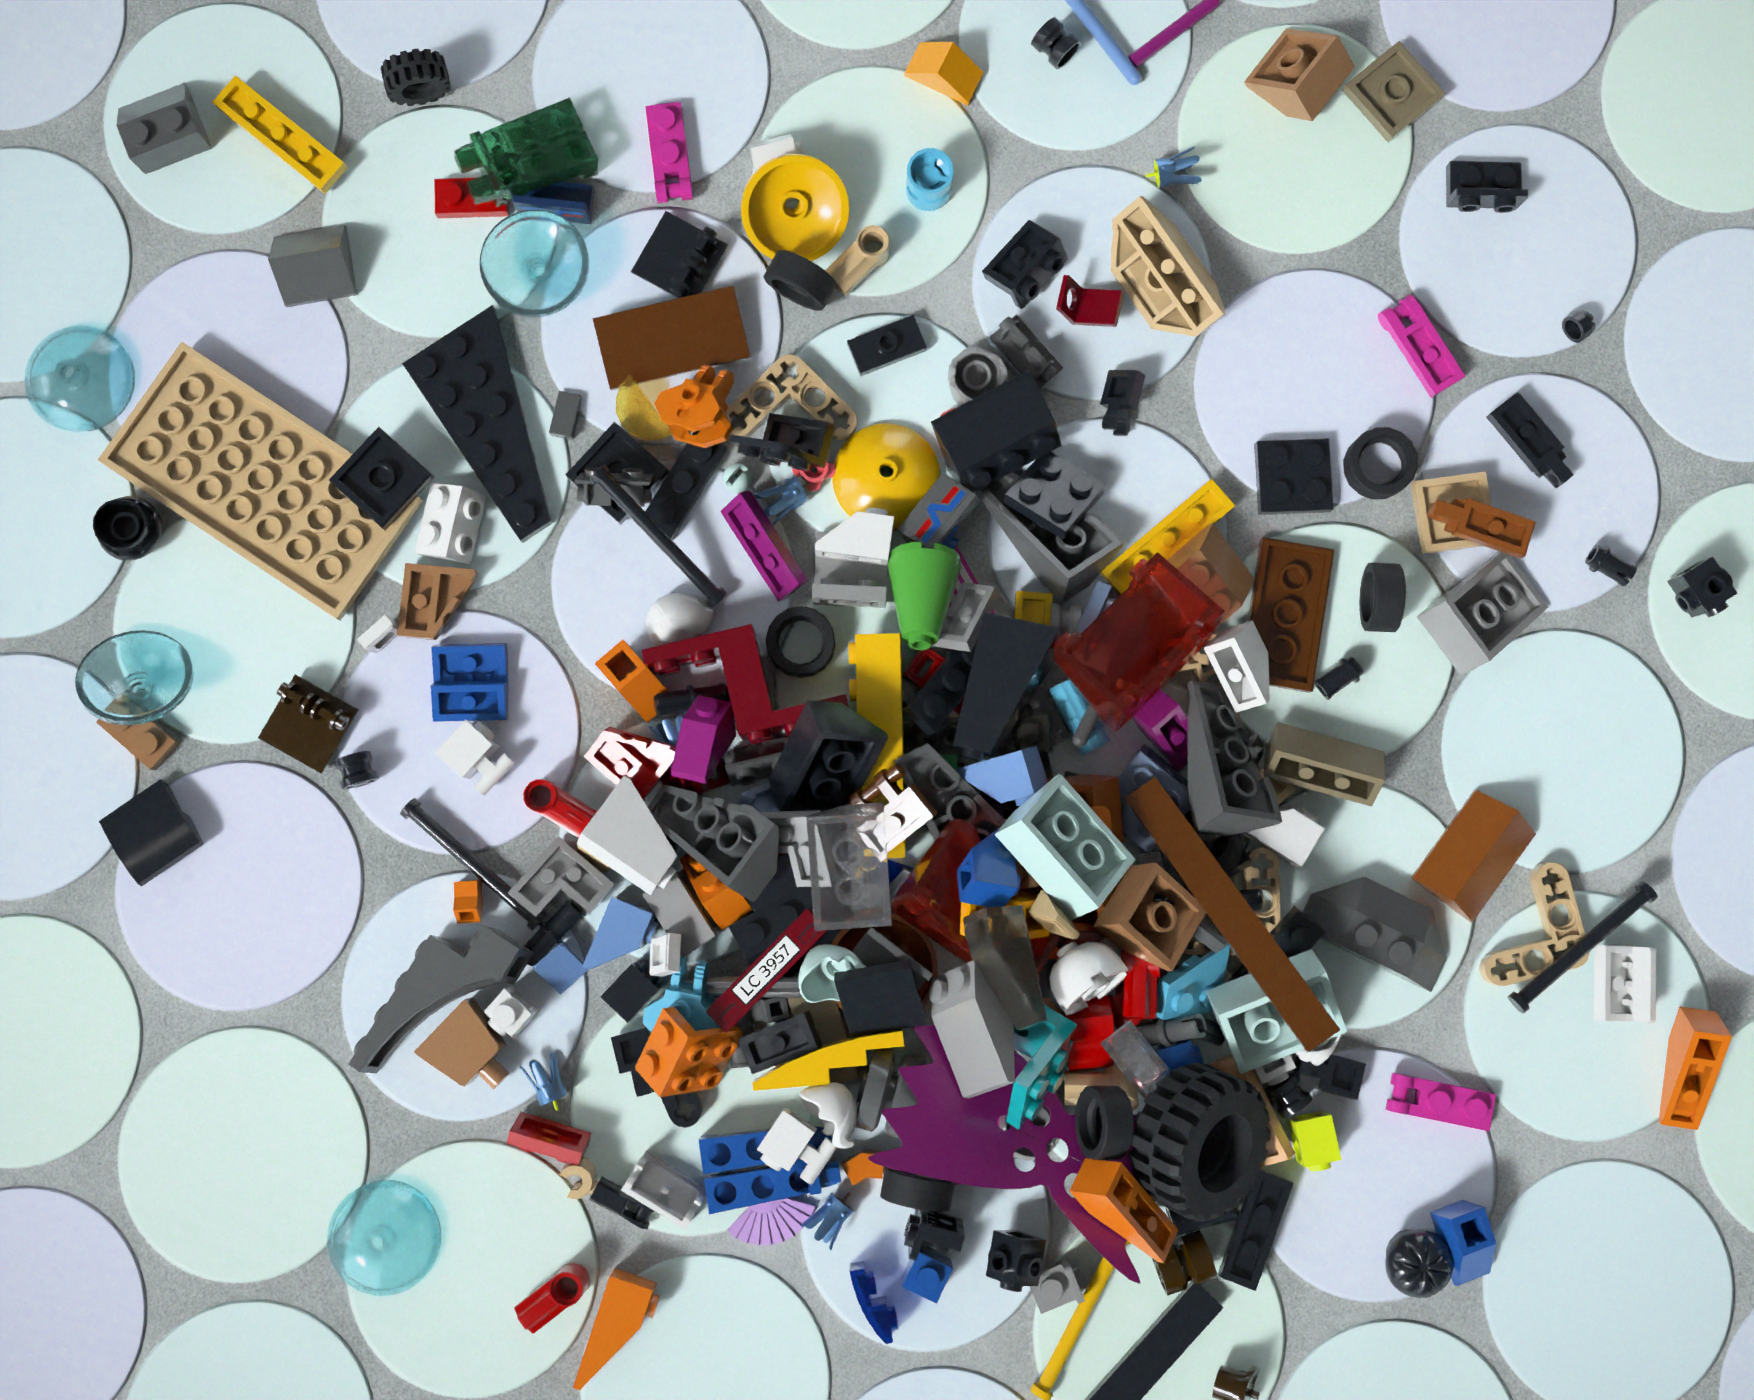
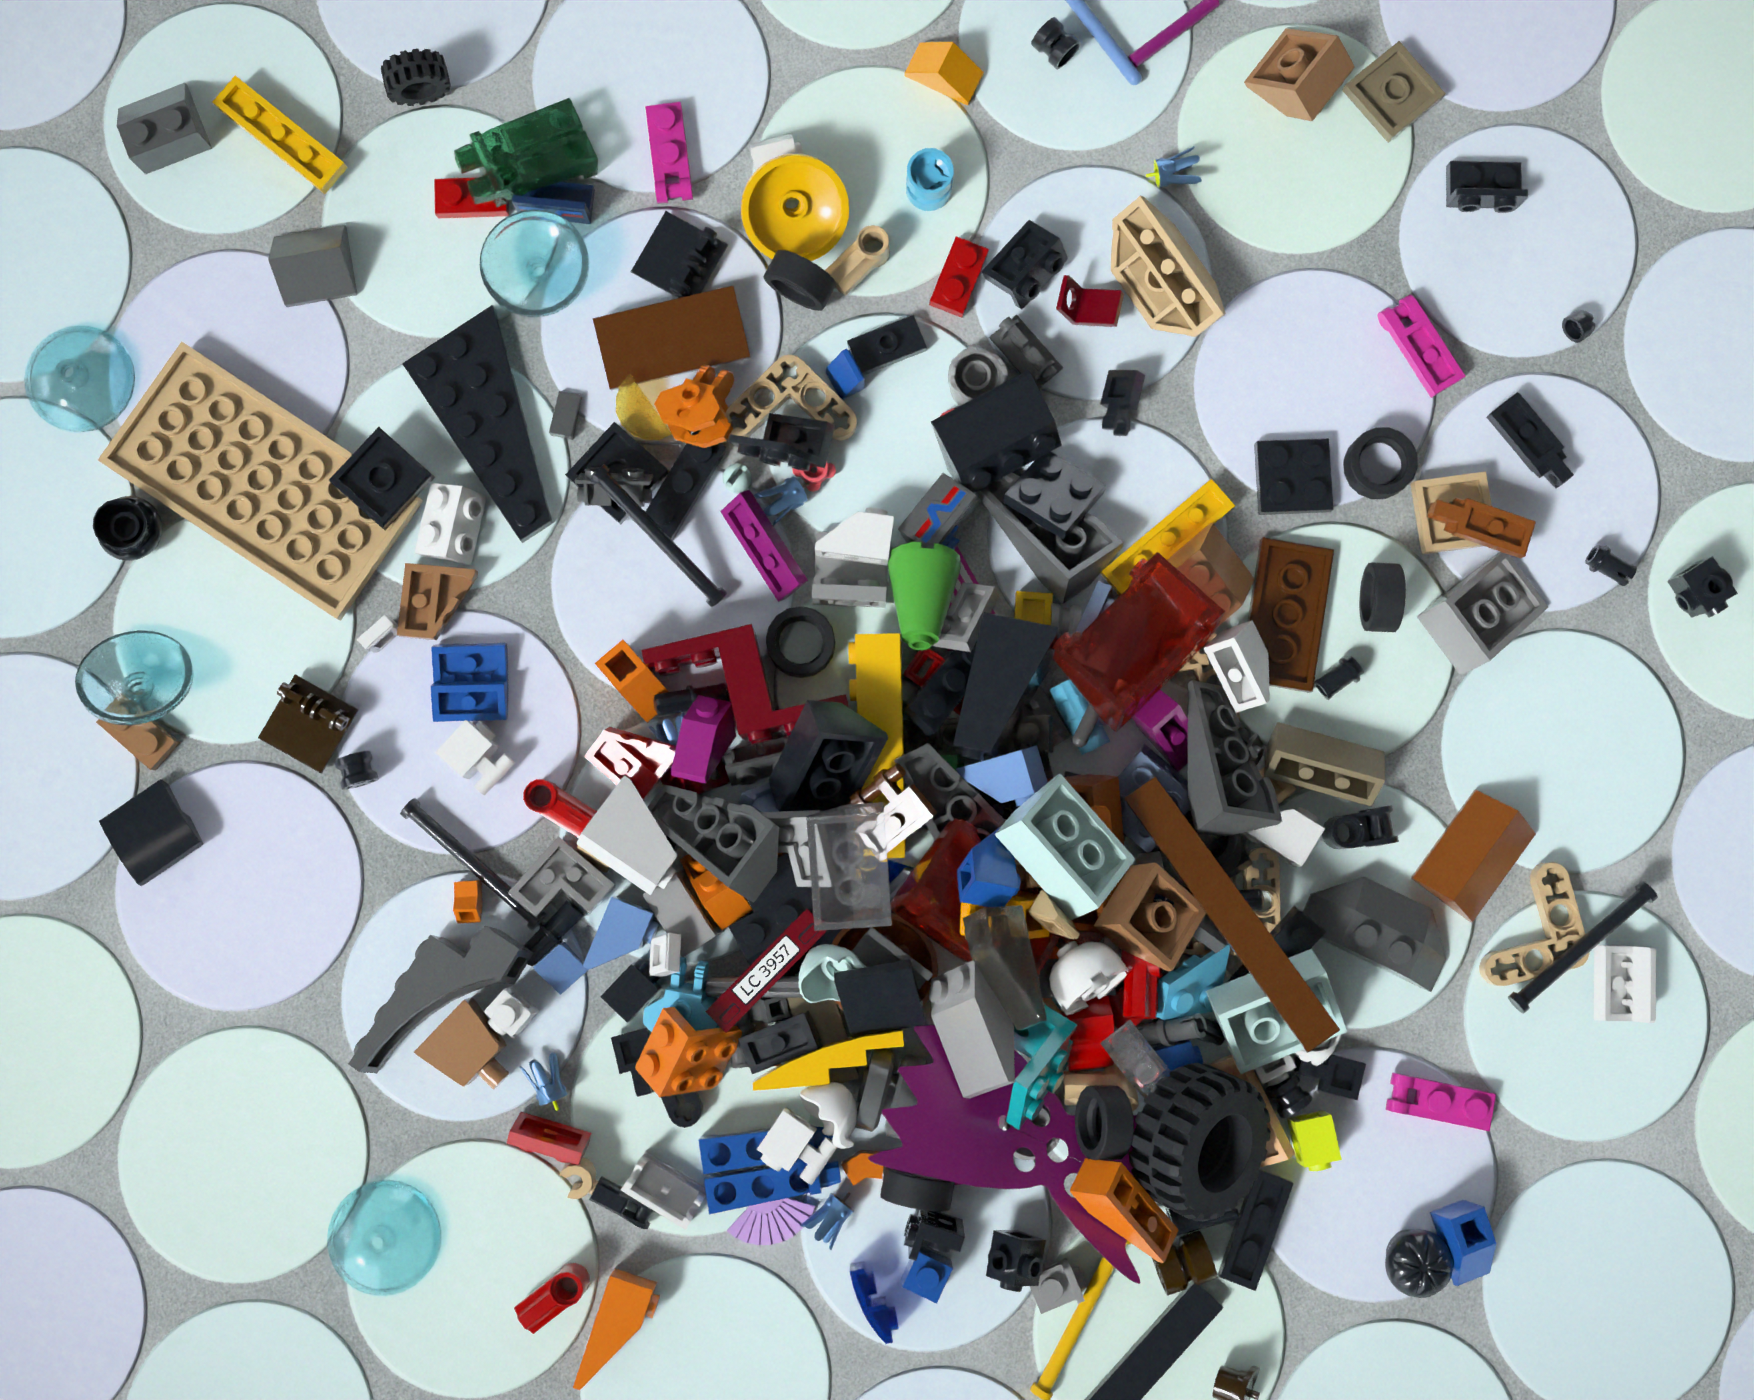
(677, 618): white hair -> none
(845, 375): none -> blue slope
(861, 457): yellow dish -> none
(959, 277): none -> red plate
(1365, 828): none -> black piece
(1692, 1066): orange slope -> none

